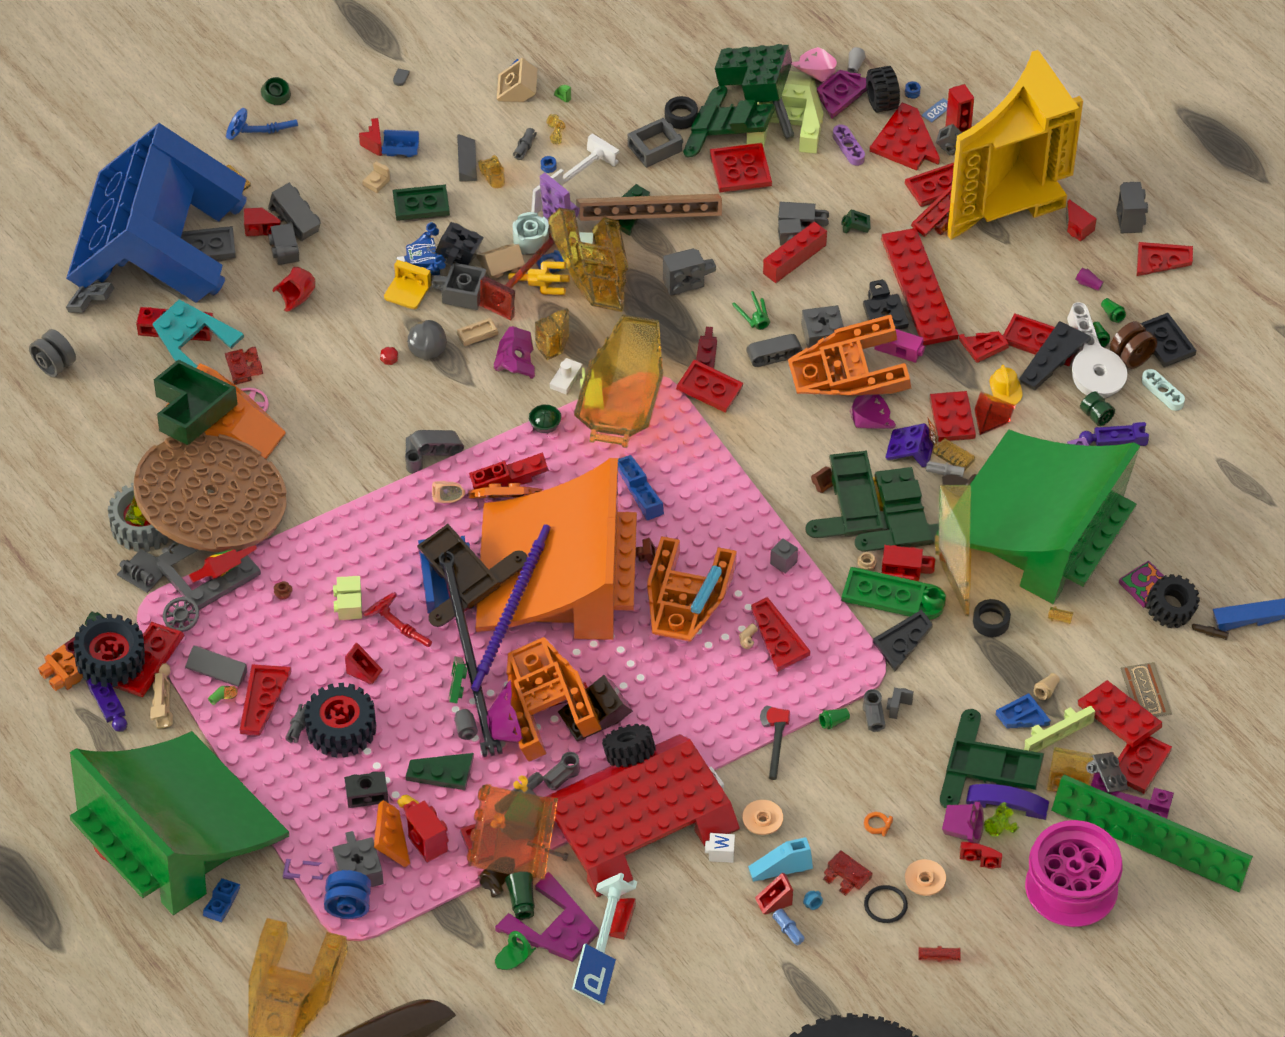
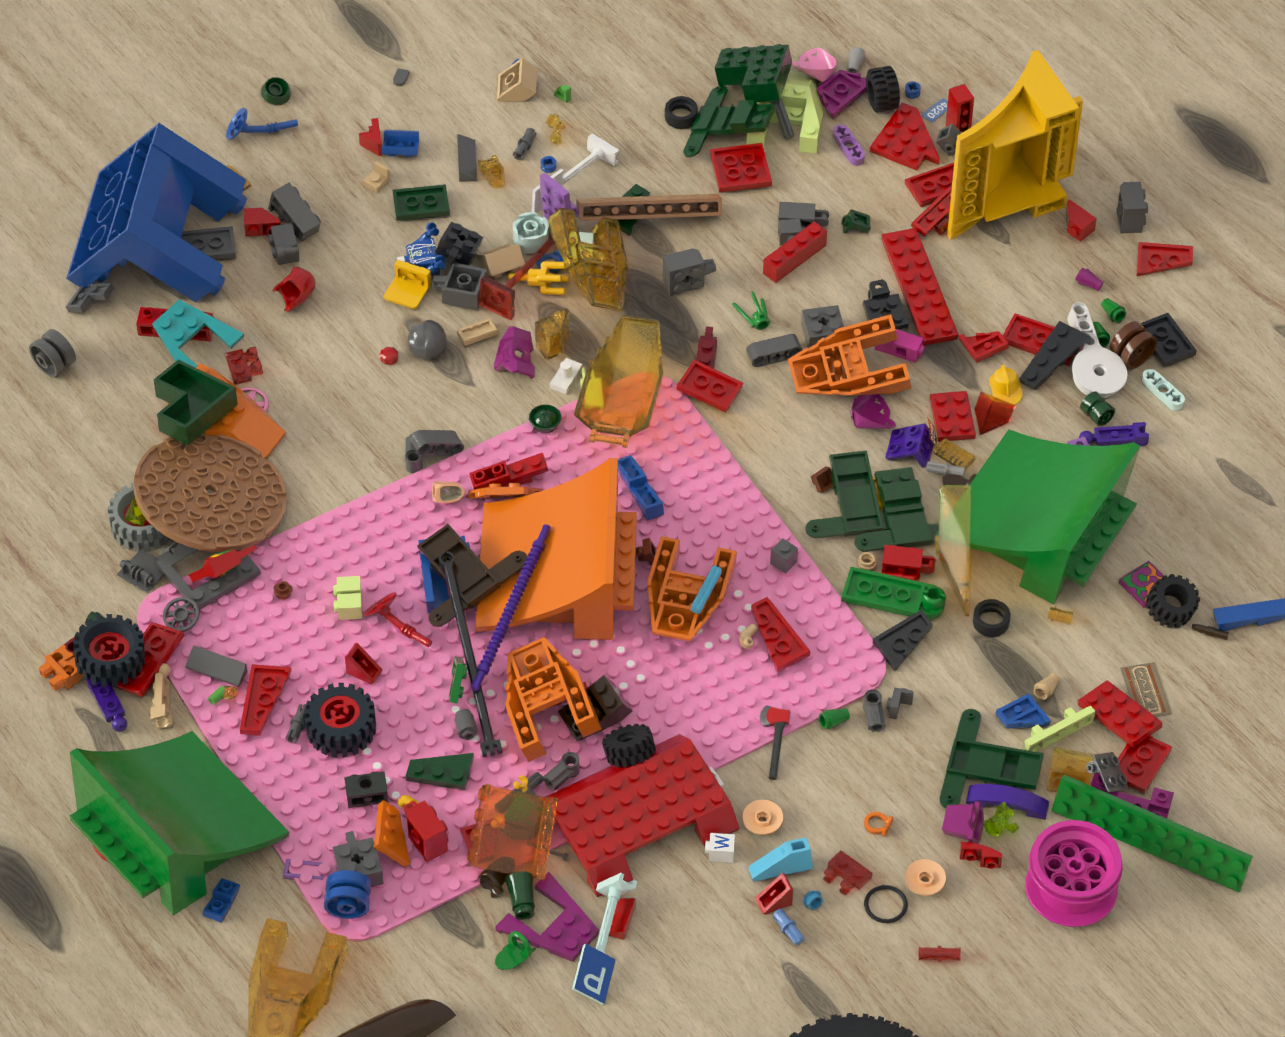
(498, 718): magenta piece -> none
(662, 152): dark grey window -> none

